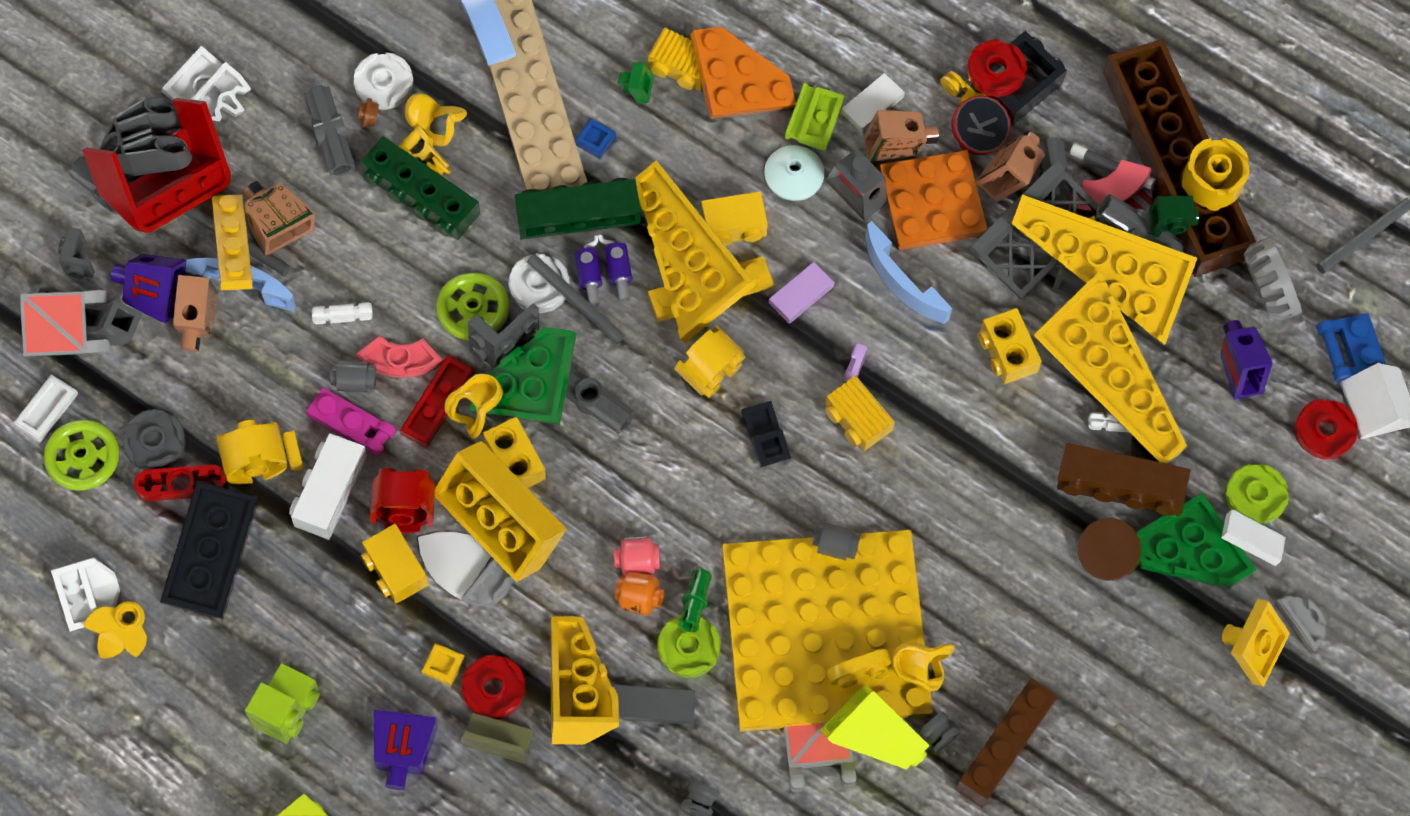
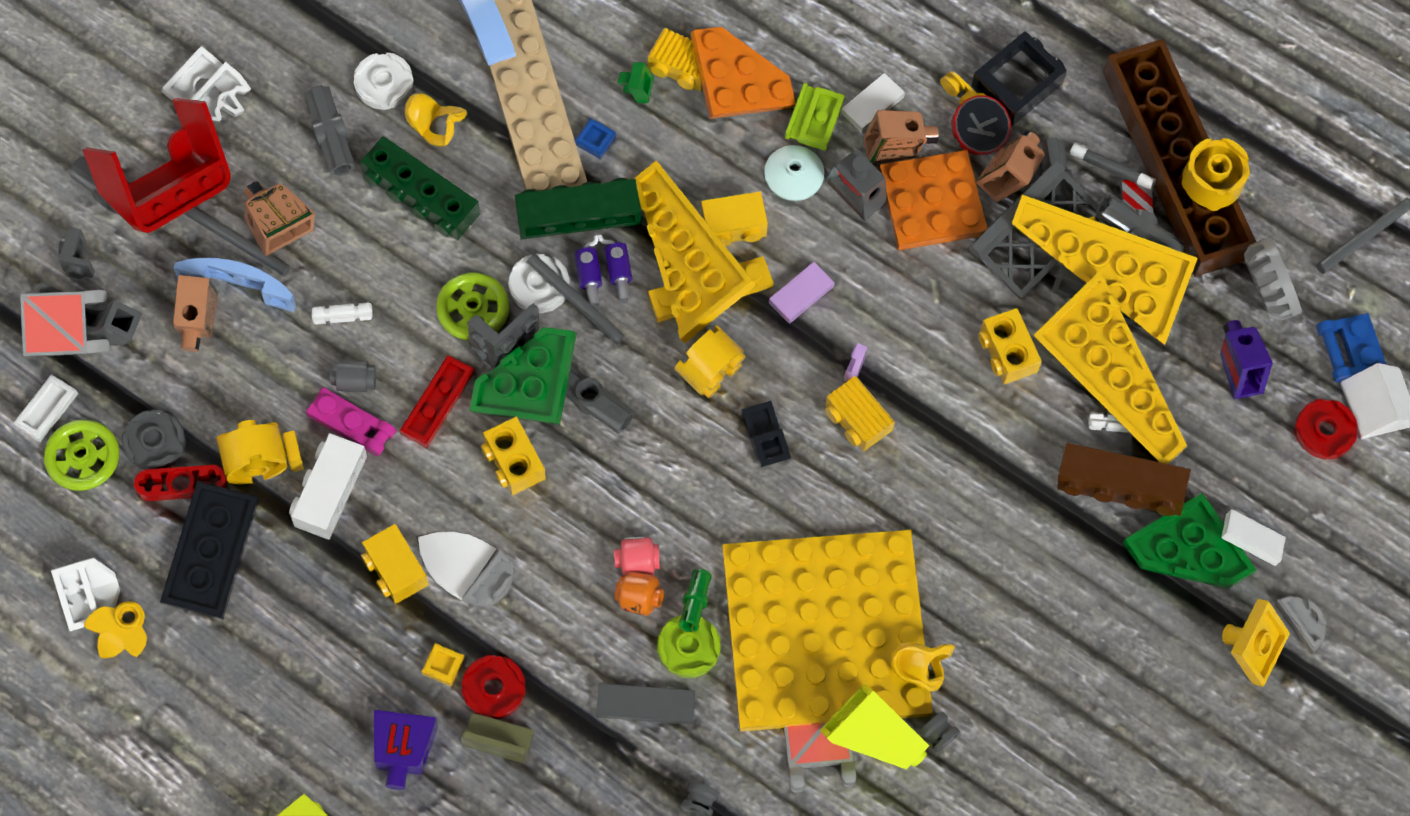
(136, 139): dark grey connector -> none
(150, 284): dark purple torso -> none
(231, 242): yellow plate -> none
(281, 705): lime brick -> none
(367, 112): dark orange plate -> none
(400, 360): coral tile -> none
(403, 499): red brick -> none
(440, 164): yellow piece -> none
(485, 394): yellow piece -> none
(499, 511): yellow brick -> none
(581, 693): yellow wedge -> none
(836, 541): dark grey brick -> none
(869, 664): yellow plate -> none
(928, 303): light blue slope -> none
(996, 83): red tile -> none
(1006, 743): reddish brown brick -> none
(1109, 549): reddish brown tile -> none
(1122, 183): coral tile -> none
(1172, 214): dark green brick -> none
(1257, 493): lime tile -> none

